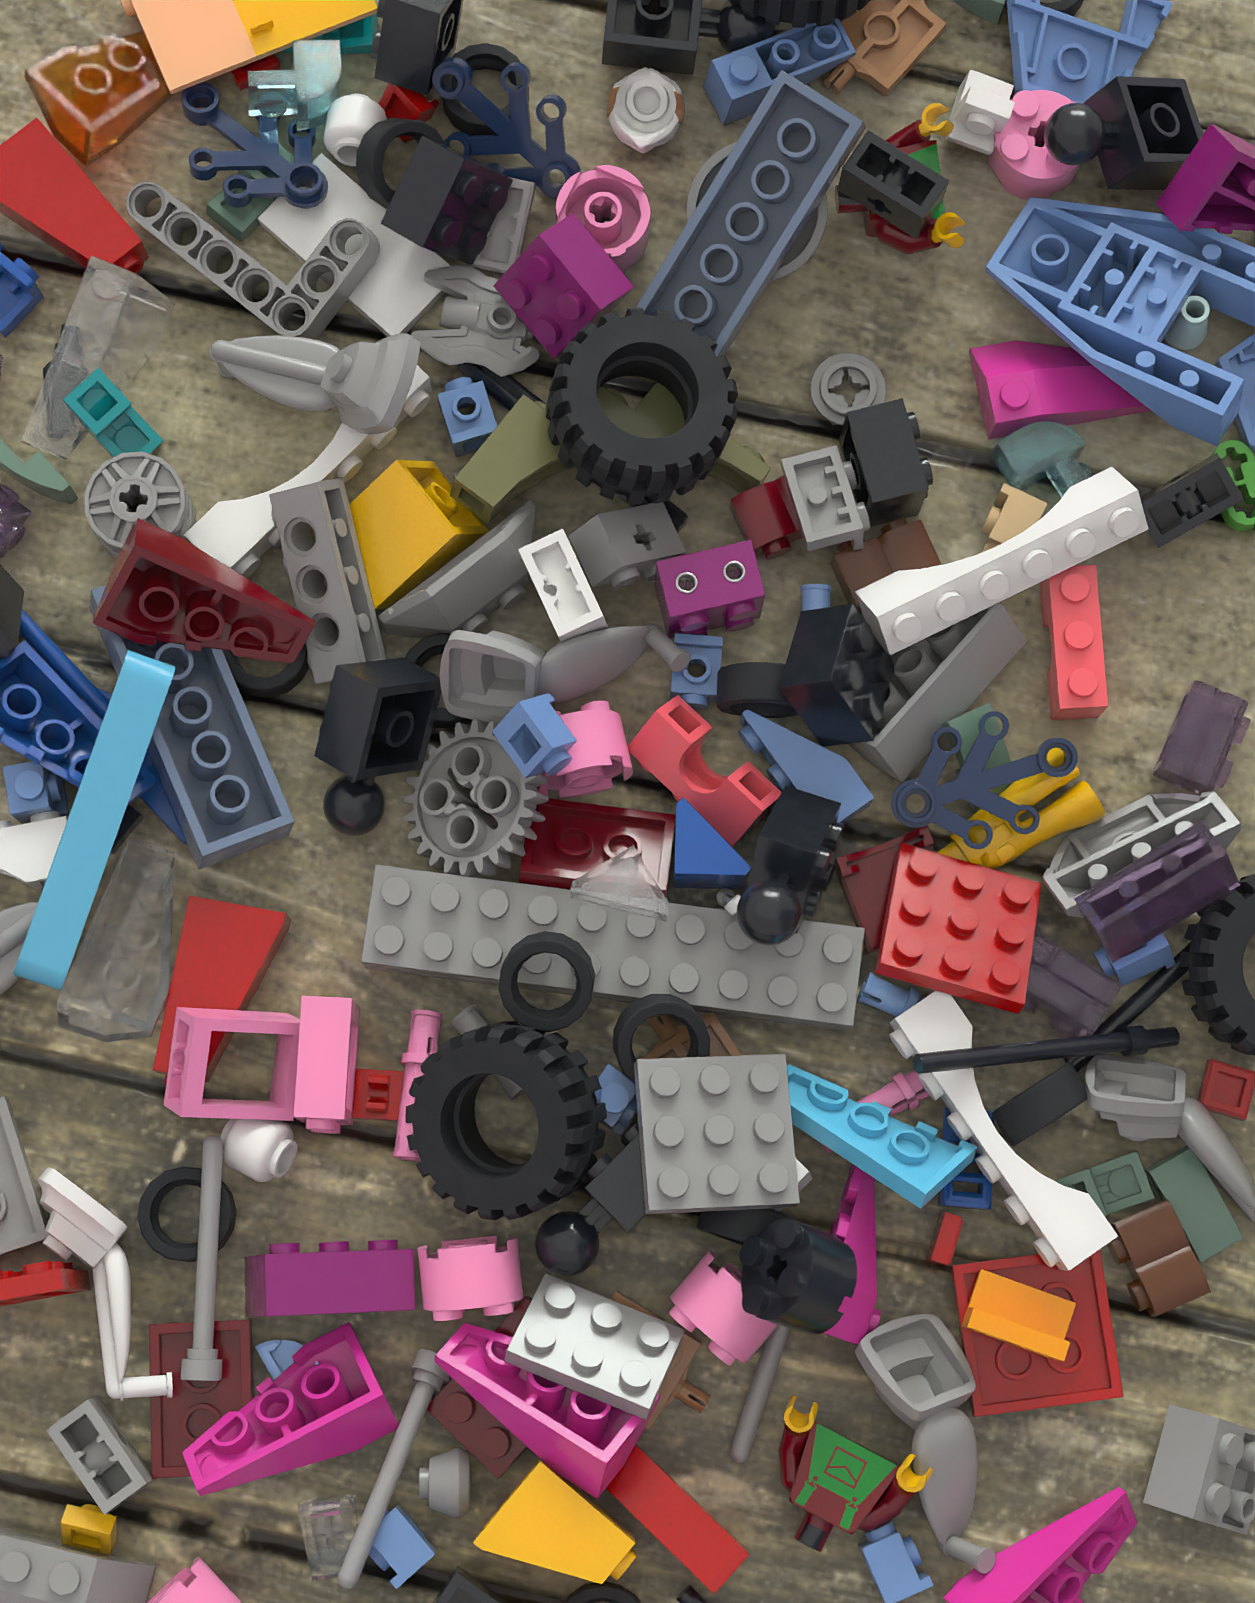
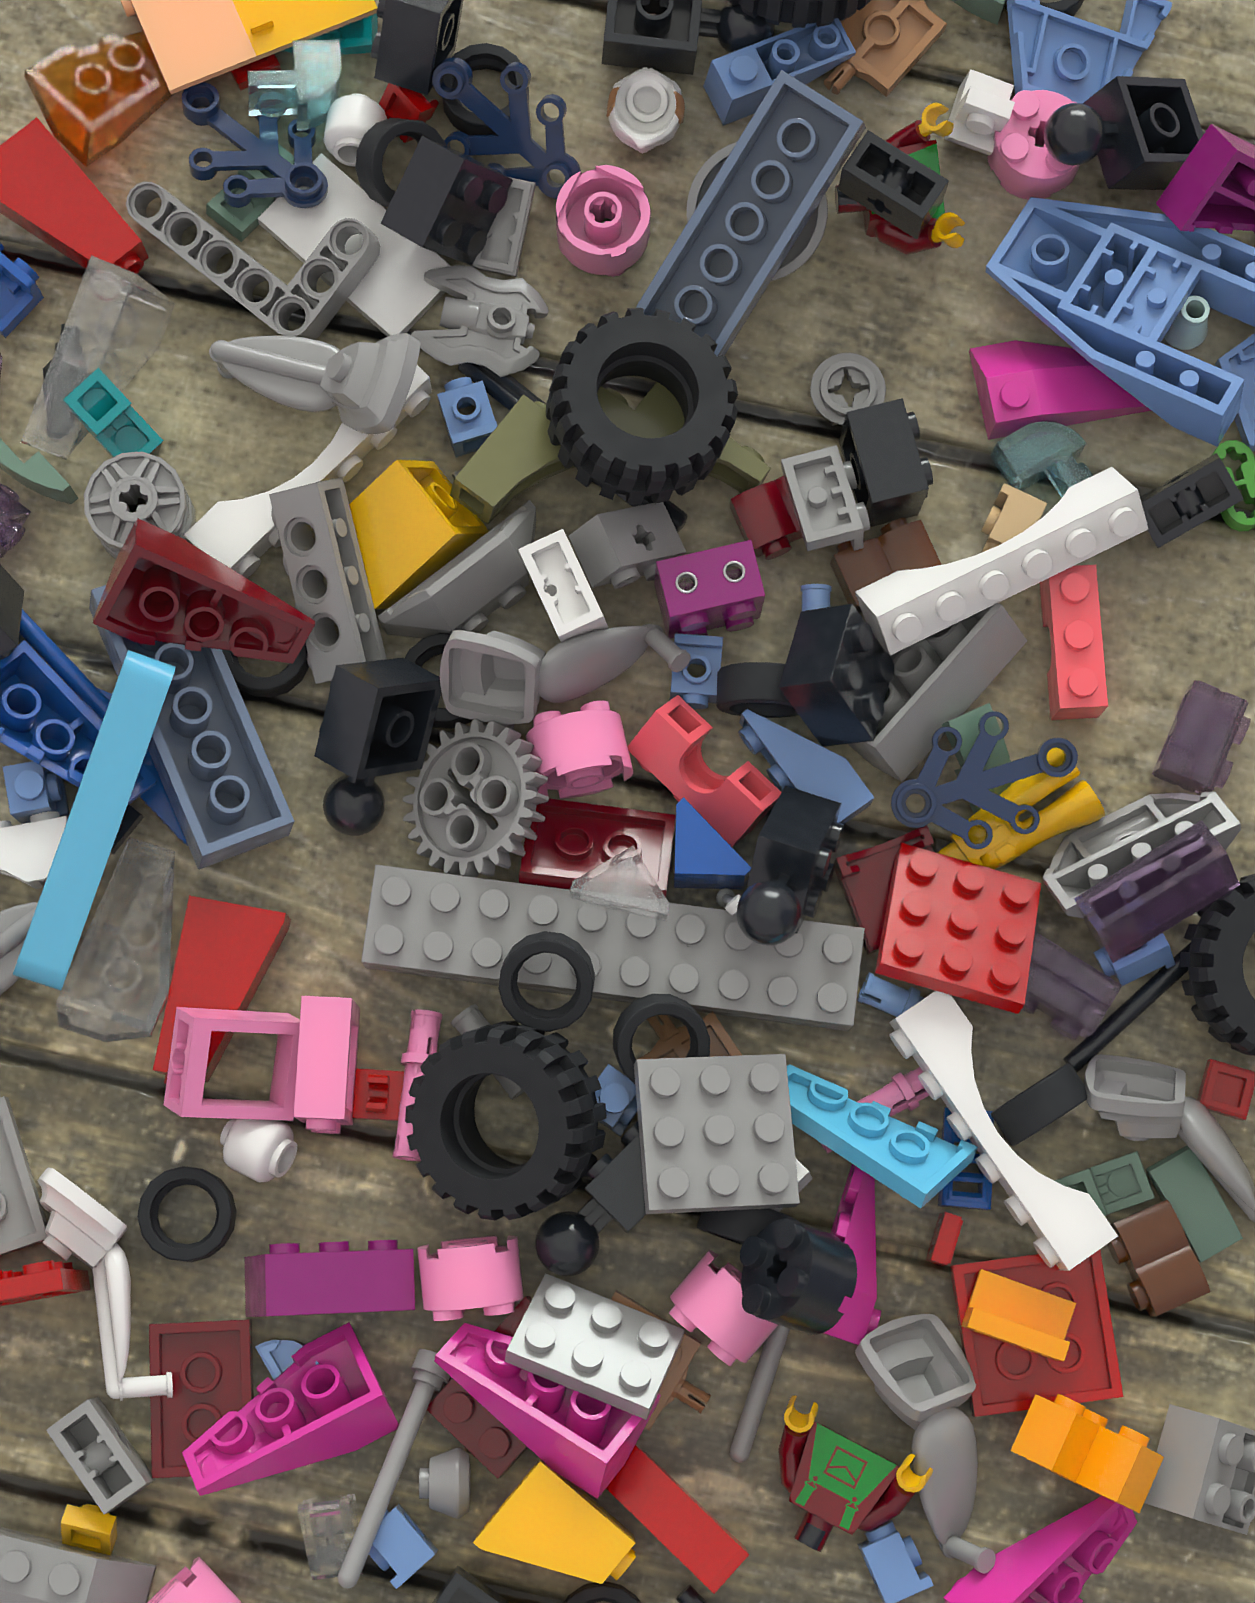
(202, 1358): light grey piece -> none
(535, 737): medium blue brick -> none
(562, 284): magenta brick -> none
(1080, 1449): none -> light orange brick
(1127, 1041): black bar -> none

